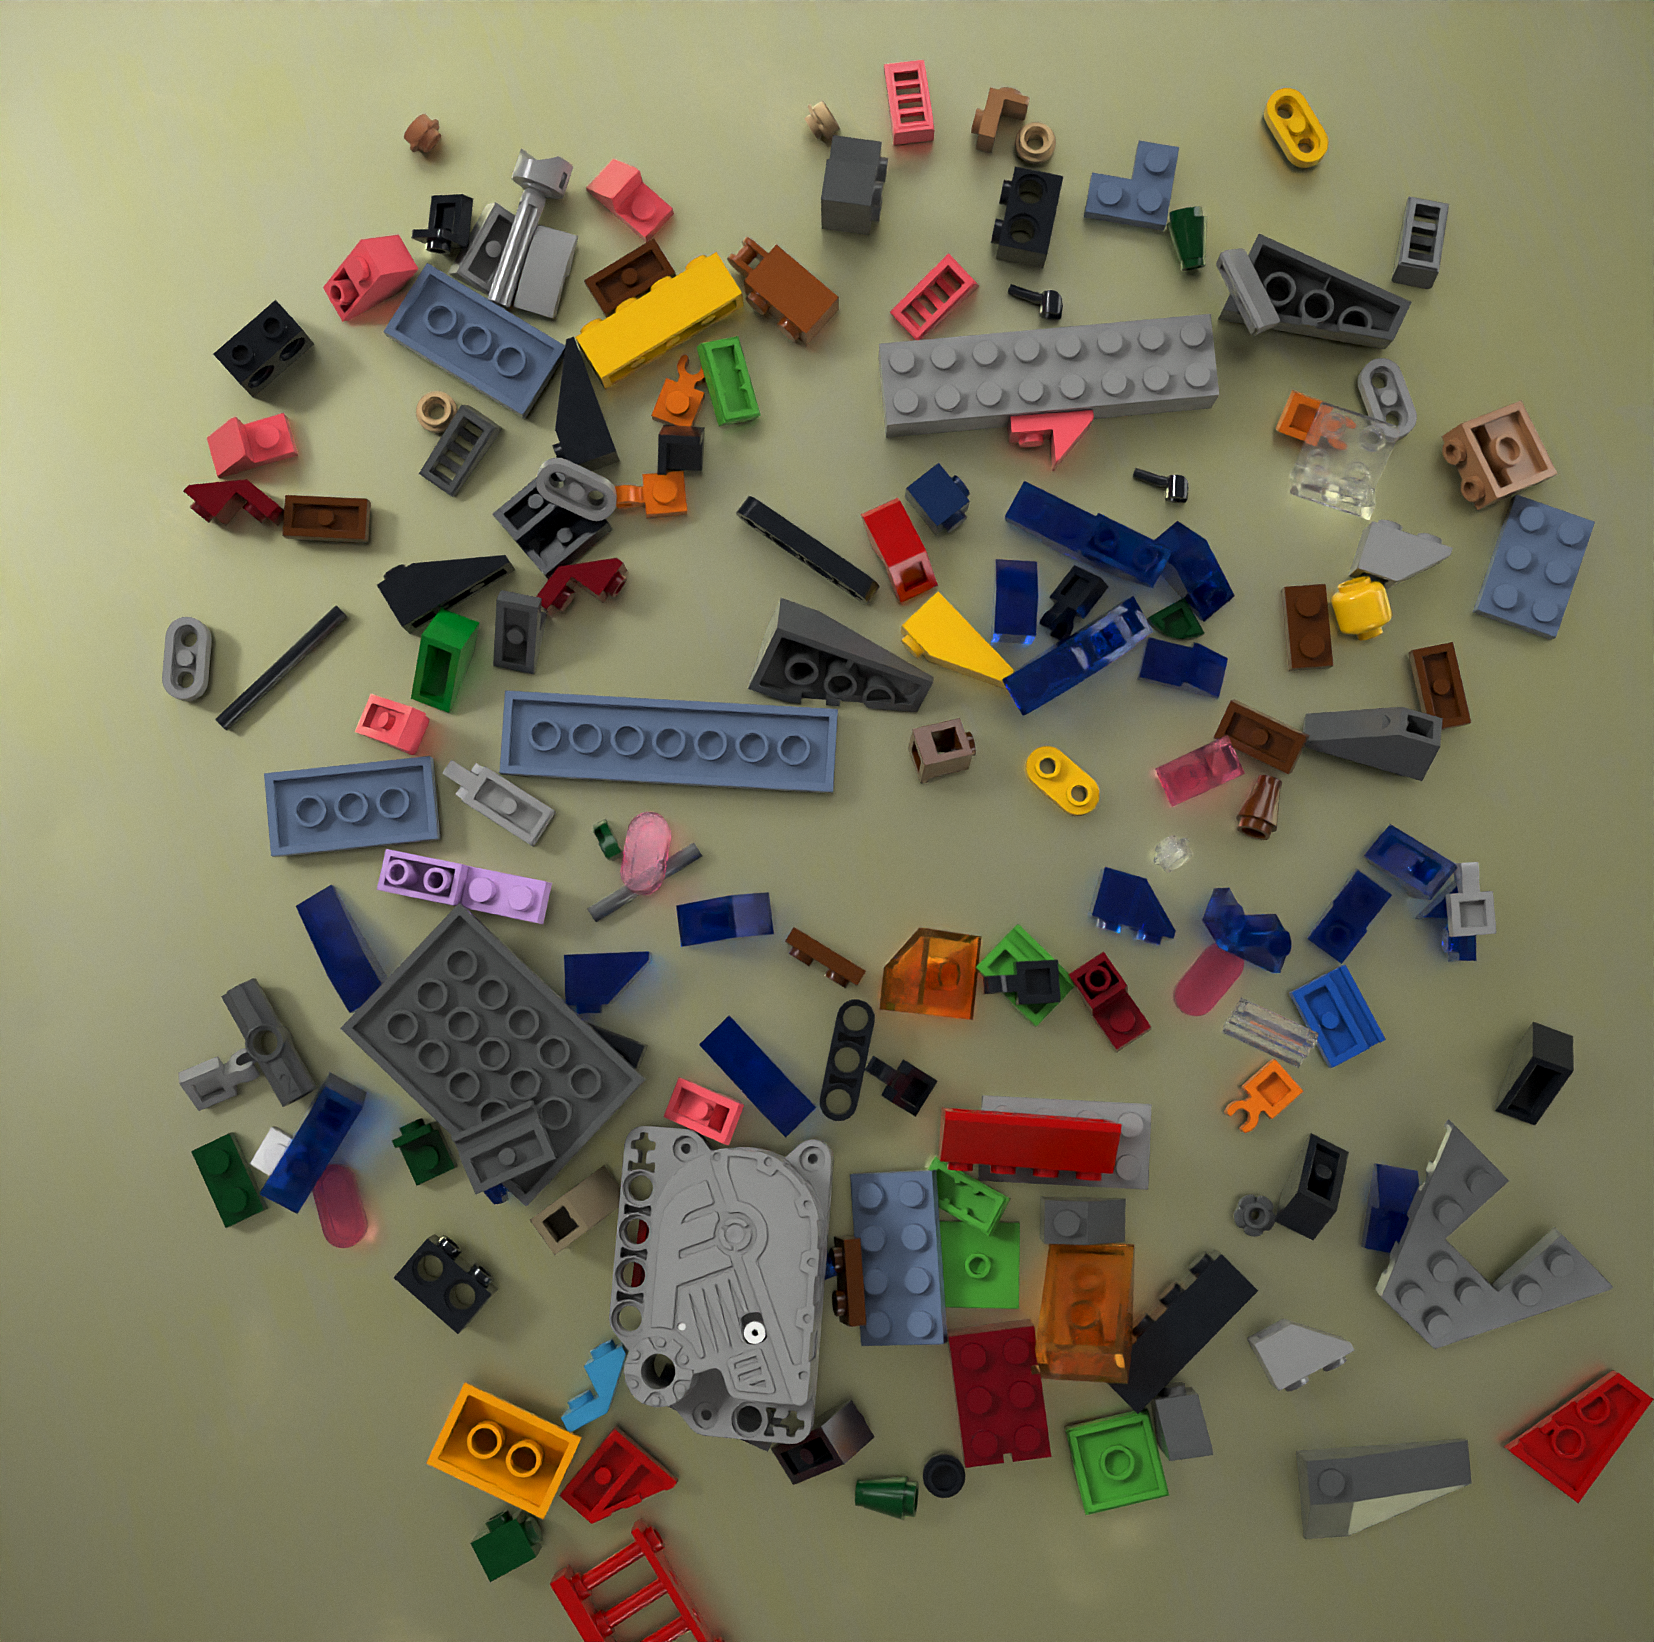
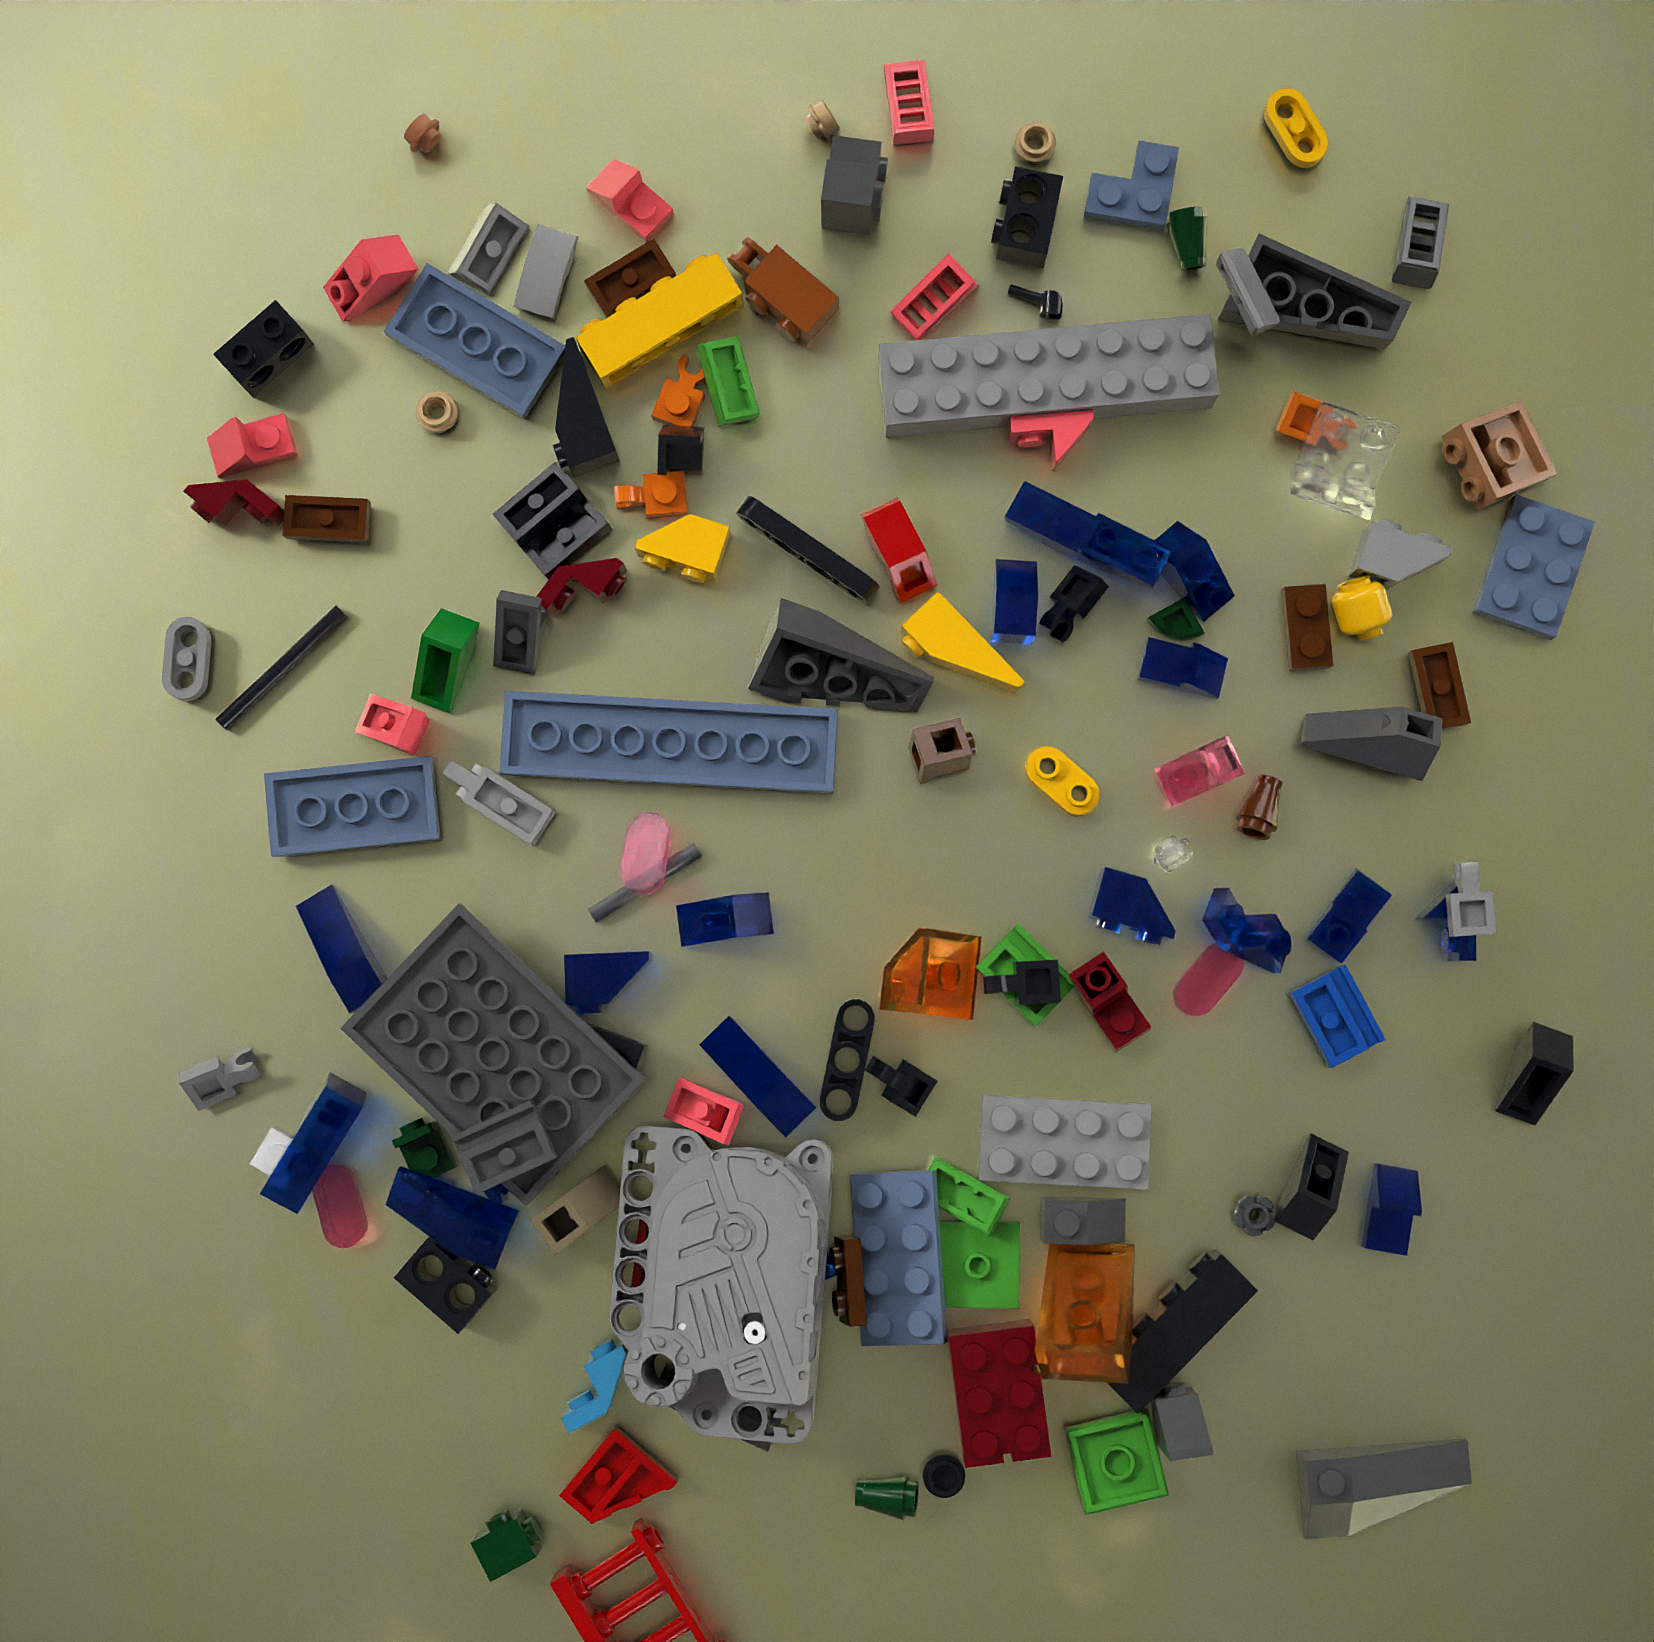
(229, 1179): dark green plate -> none
(254, 1018): dark grey piece -> none
(426, 587): black slope -> none
(447, 224): black bracket -> none
(447, 441): dark grey slope -> none
(453, 1217): none -> clear blue slope
(458, 883): lavender slope -> none
(504, 1450): light orange slope -> none
(540, 181): light grey piece -> none
(575, 489): light grey plate -> none
(607, 840): dark green tile -> none
(688, 545): none -> yellow slope
(831, 1443): black slope -> none
(839, 968): reddish brown plate -> none
(939, 499): dark blue brick -> none
(1000, 102): medium nougat bracket -> none
(1028, 1141): red slope -> none
(1078, 656): clear blue slope -> none
(1175, 485): black hand -> none
(1262, 736): reddish brown plate -> none
(1267, 1091): orange plate -> none
(1270, 1032): clear tile -> none
(1294, 1351): light grey slope -> none
(1390, 400): light grey plate -> none
(1410, 863): clear blue slope -> none
(1441, 1289): dark grey wing -> none
(1582, 1434): red wing -> none

